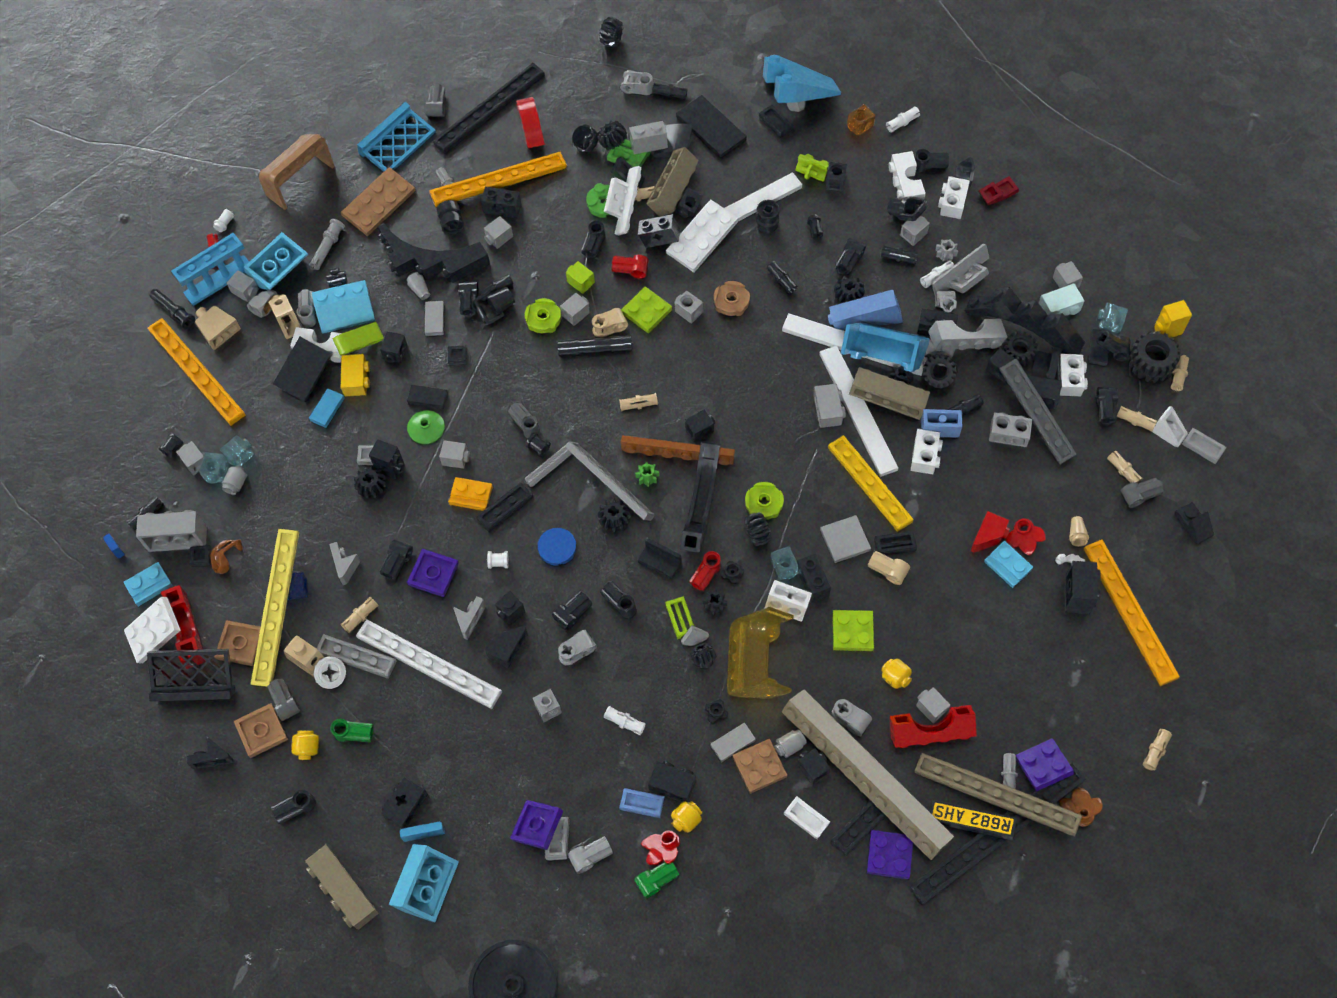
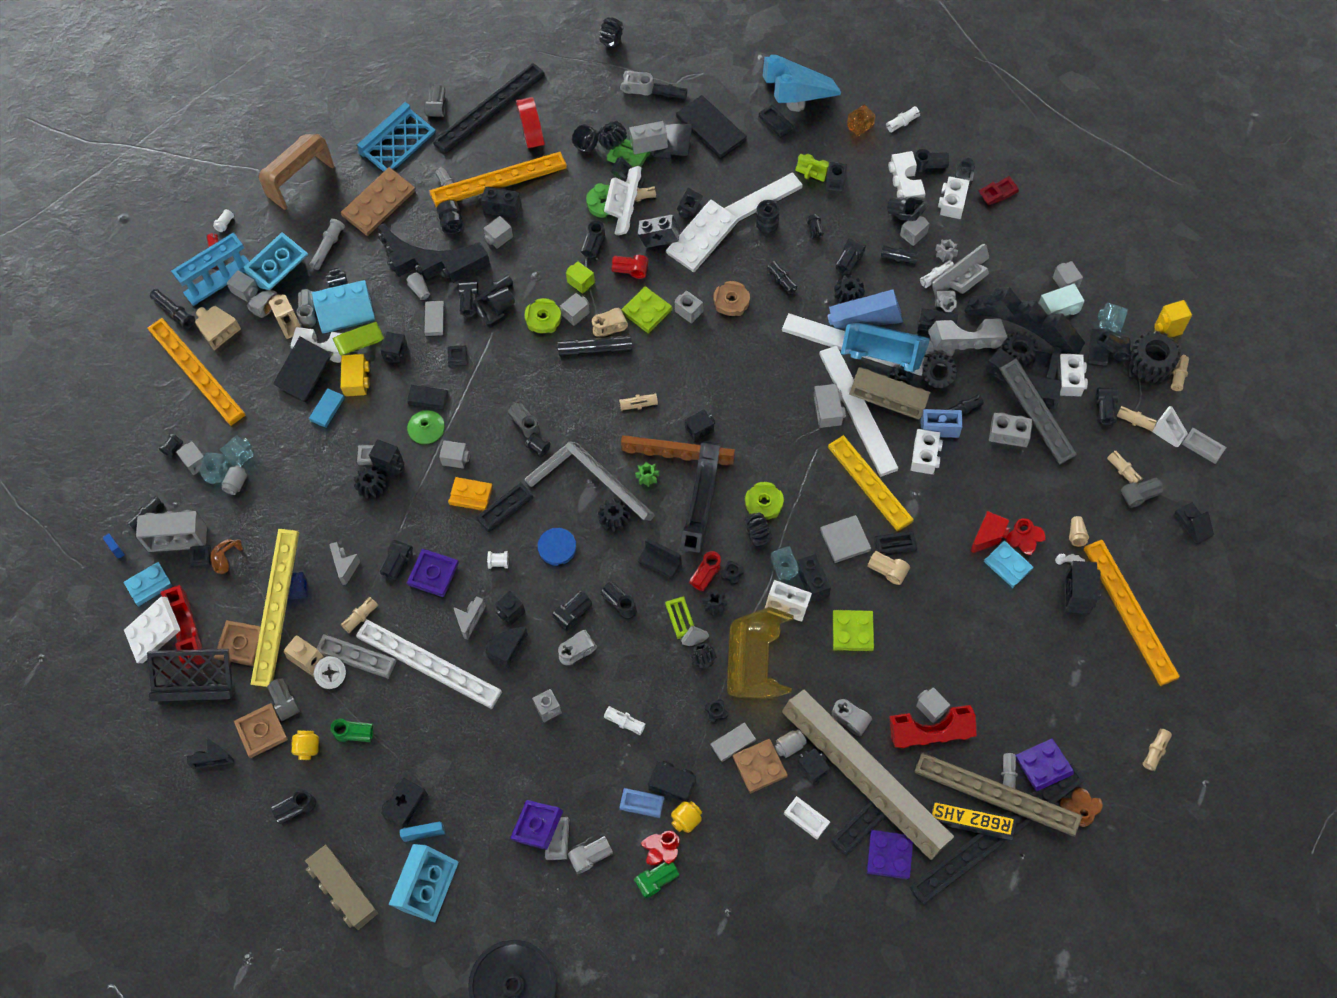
(672, 182): dark tan brick -> none
(896, 673): yellow head -> none

